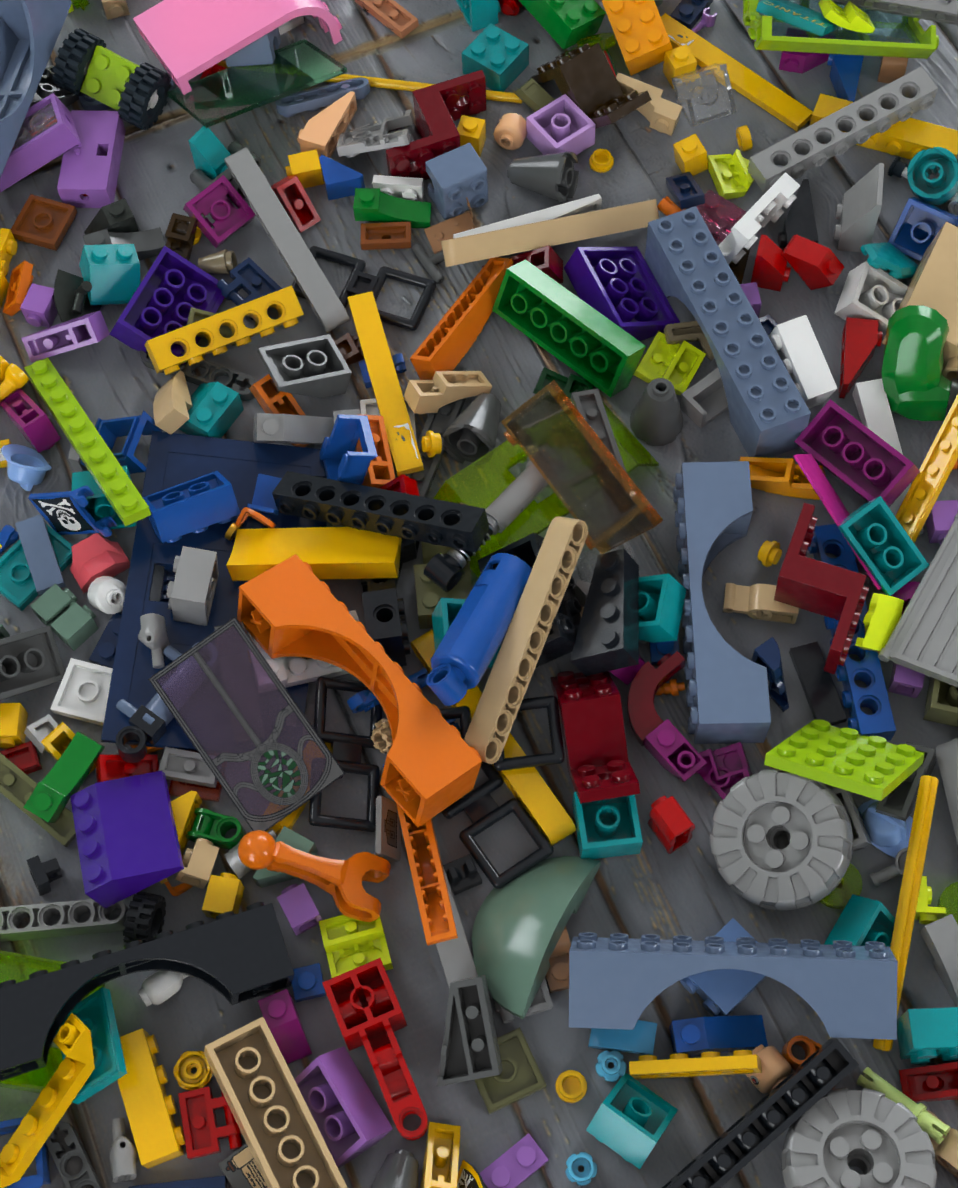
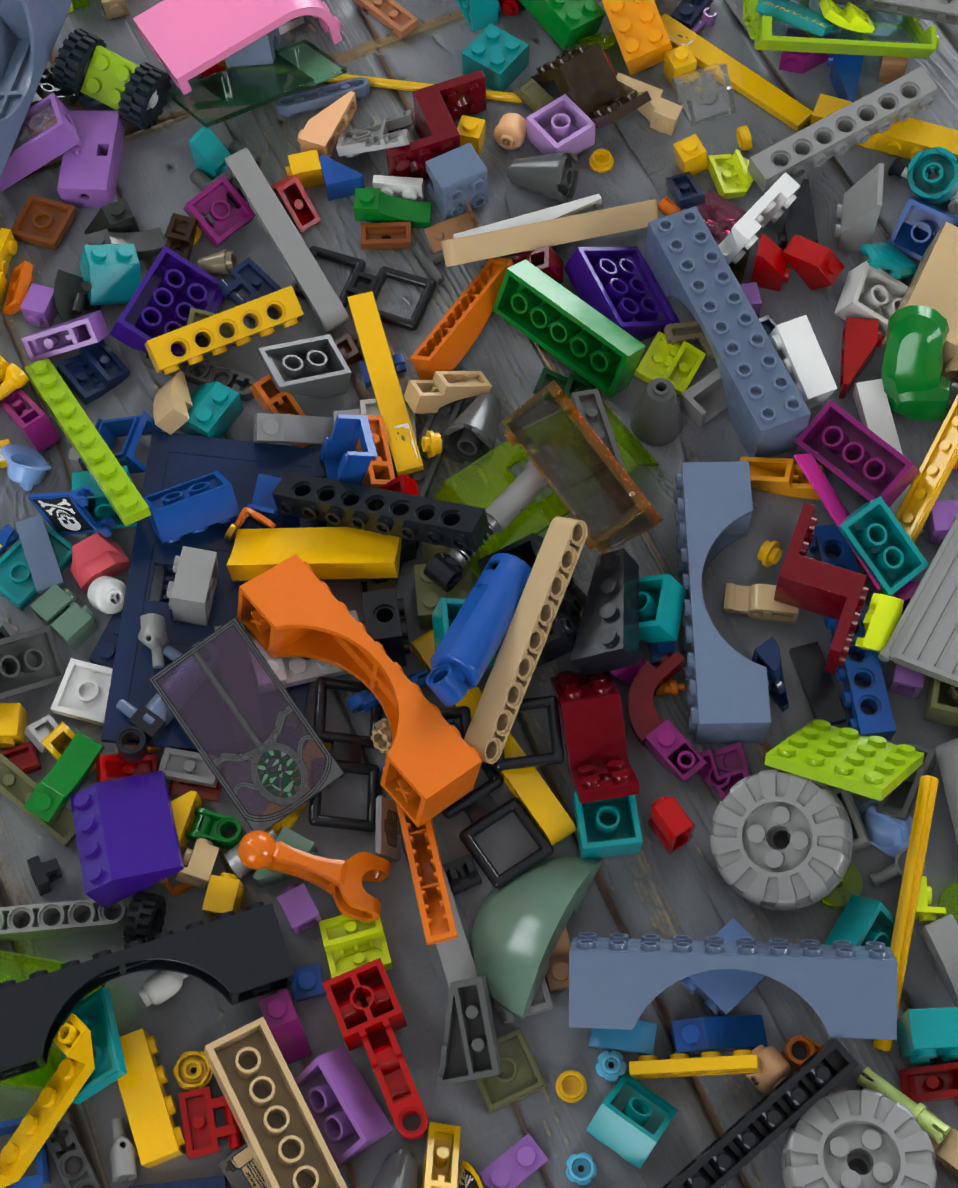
(93, 371): none -> dark blue slope

